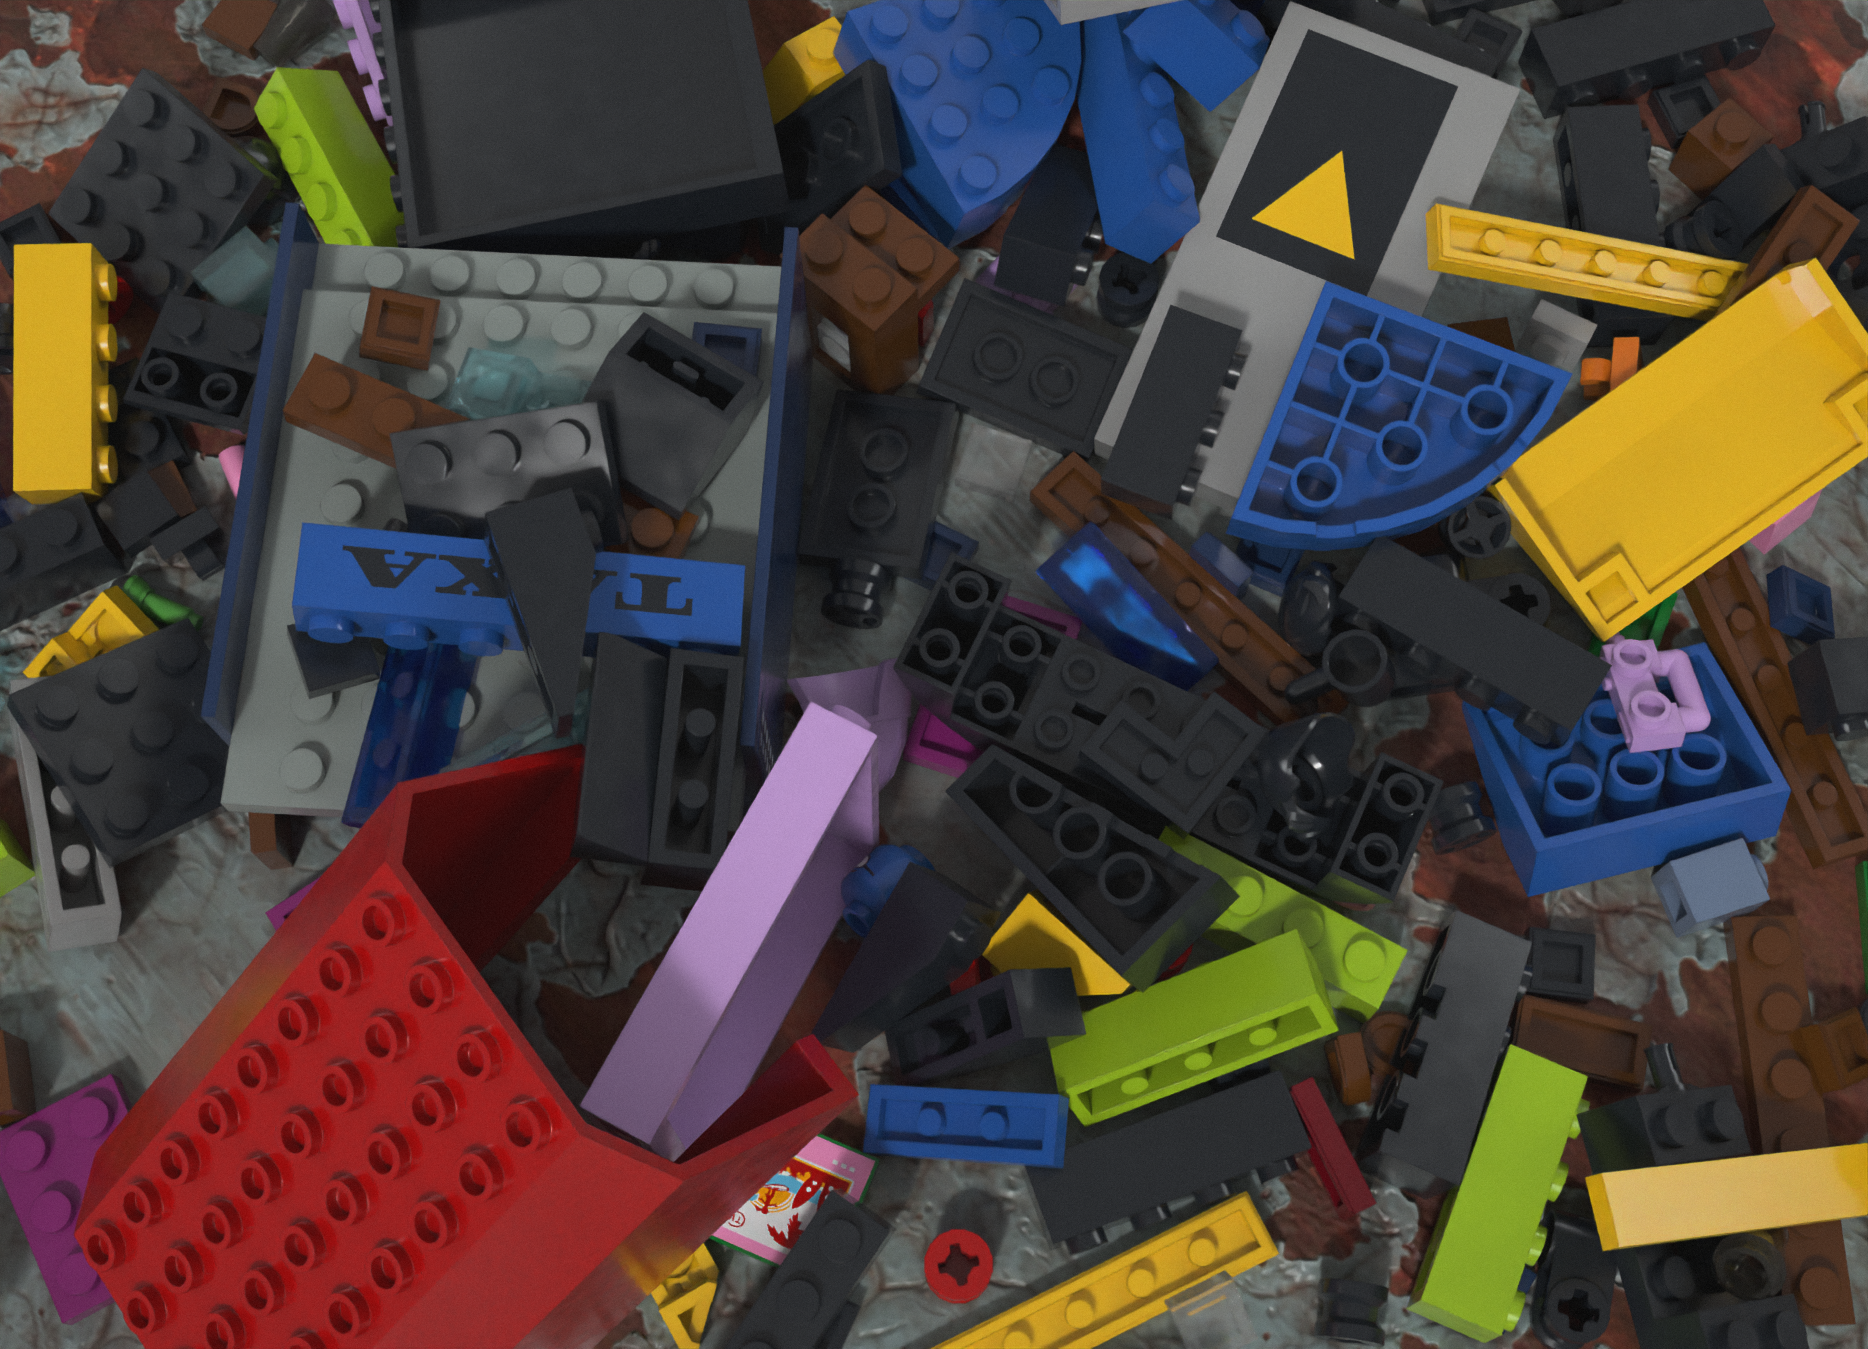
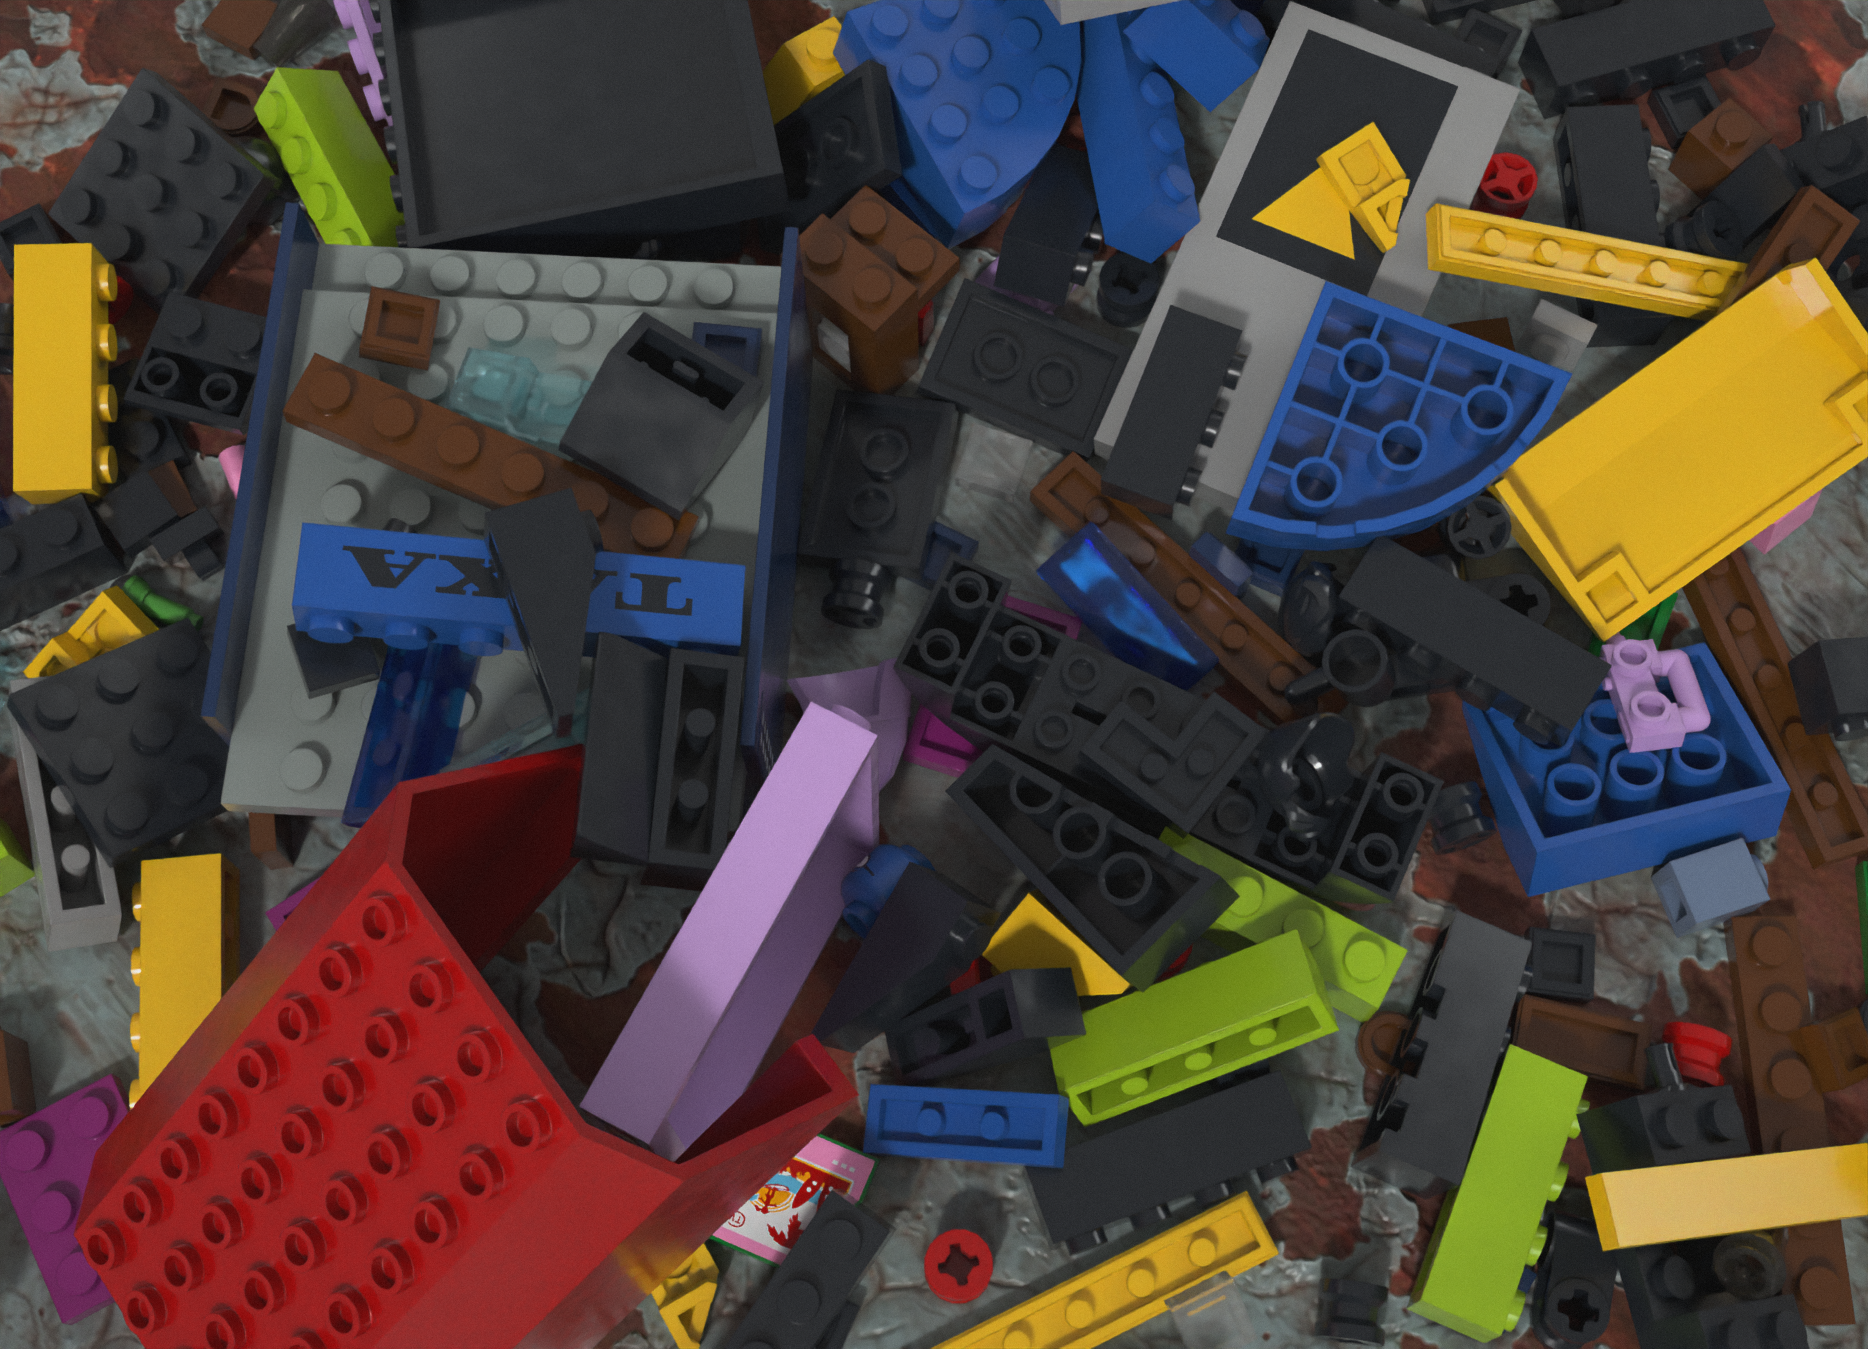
(184, 954): none -> yellow brick
(239, 273): clear light blue brick -> none
(486, 463): black plate -> none
(1330, 1153): dark red tile -> none
(1348, 1068): reddish brown tile -> none
(1368, 183): none -> yellow slope
(1510, 176): none -> red wheel
(1603, 375): orange tile -> none
(1698, 1052): none -> red wheel
(1800, 605): dark blue tile -> none

